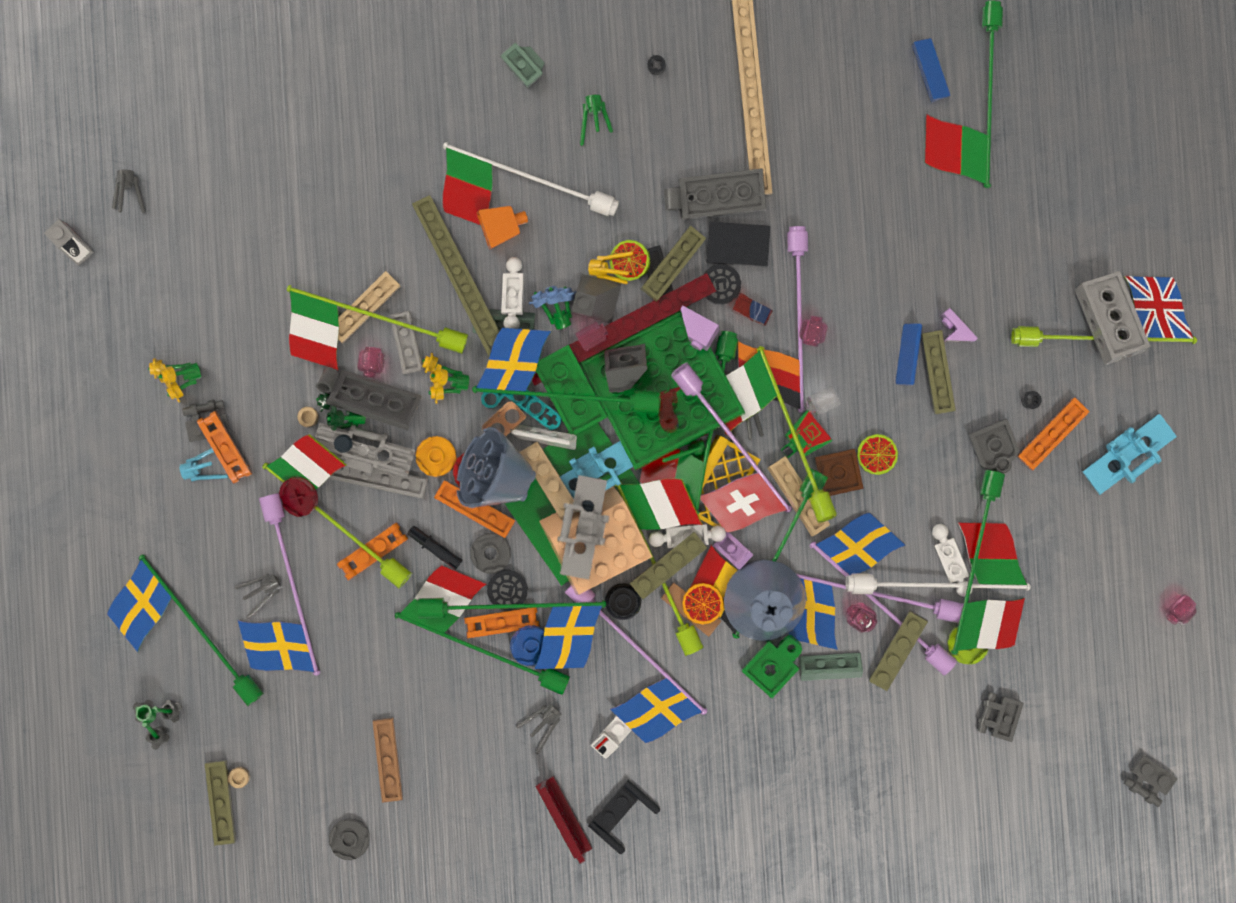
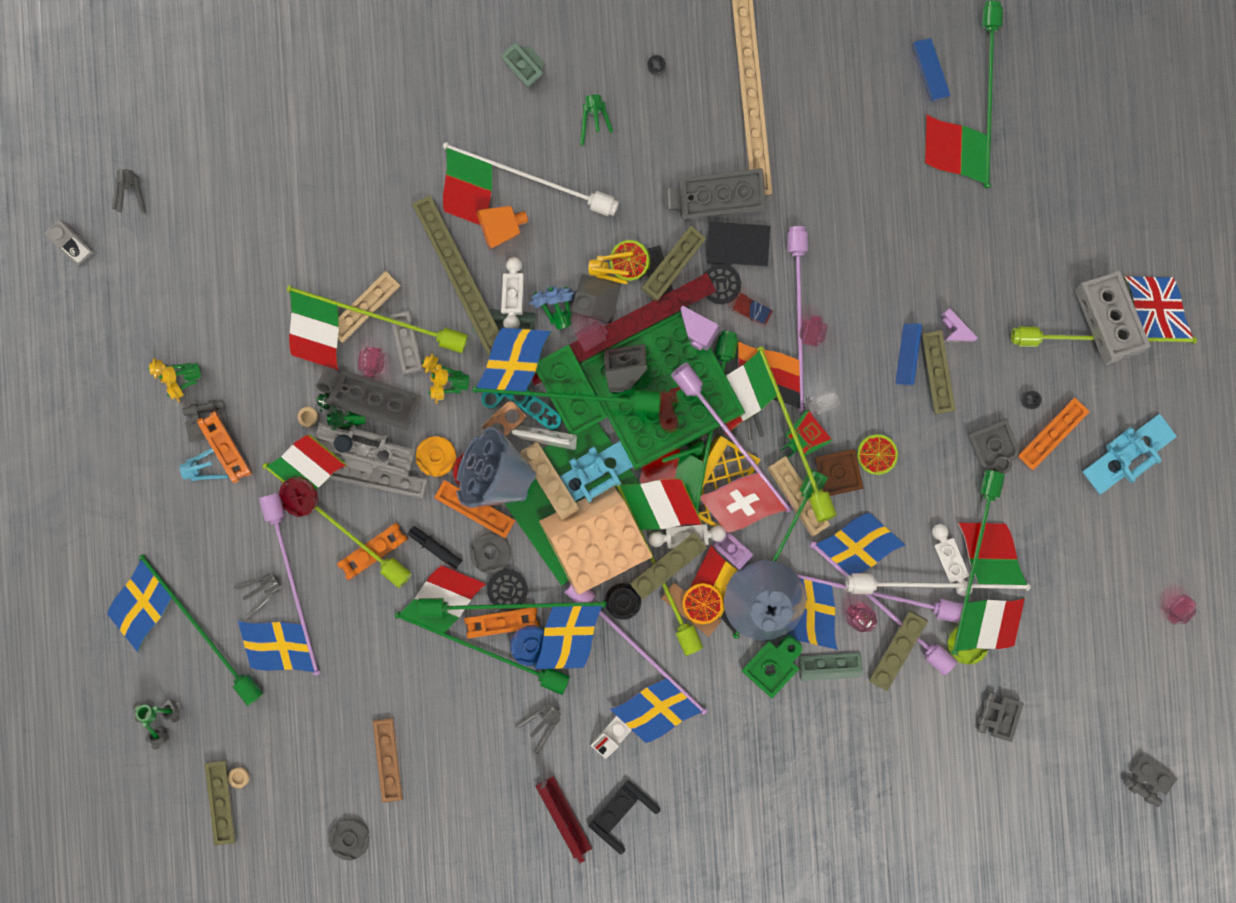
(590, 528): light grey piece -> none

